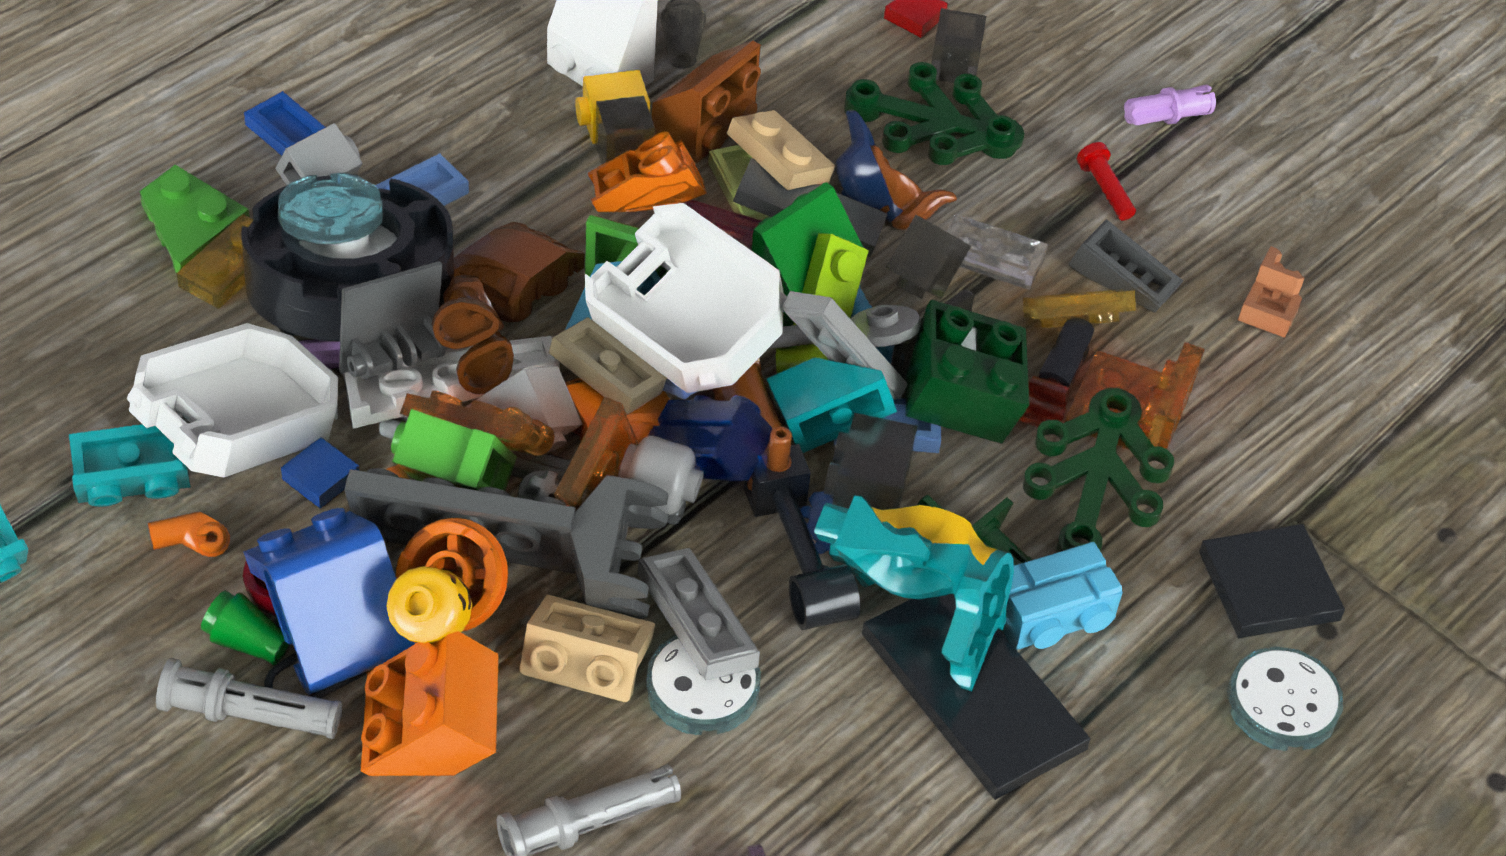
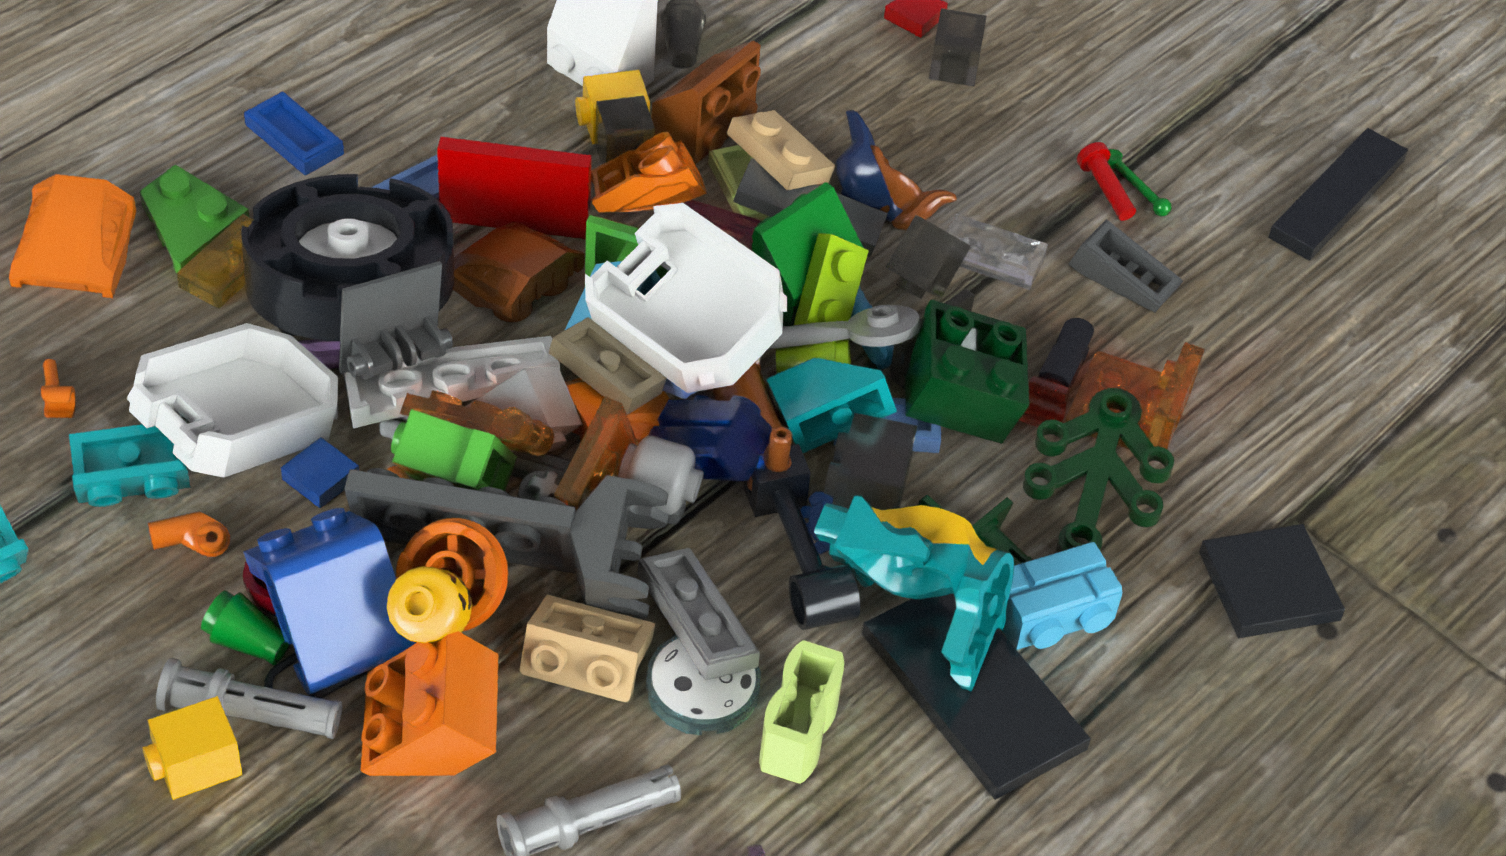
(59, 400): none -> orange hand
(75, 236): none -> orange slope
(192, 748): none -> yellow brick
(320, 155): light grey brick -> none
(330, 209): clear light blue tile -> none
(472, 321): reddish brown piece -> none
(511, 183): none -> red tile
(801, 711): none -> yellowish green brick
(839, 336): light grey tile -> none
(992, 133): dark green plant -> none
(1099, 305): clear yellow plate -> none
(1161, 206): none -> green hinge
(1170, 105): lavender axle -> none
(1273, 296): nougat slope -> none
(1285, 698): white tile -> none
(1338, 194): none -> black tile

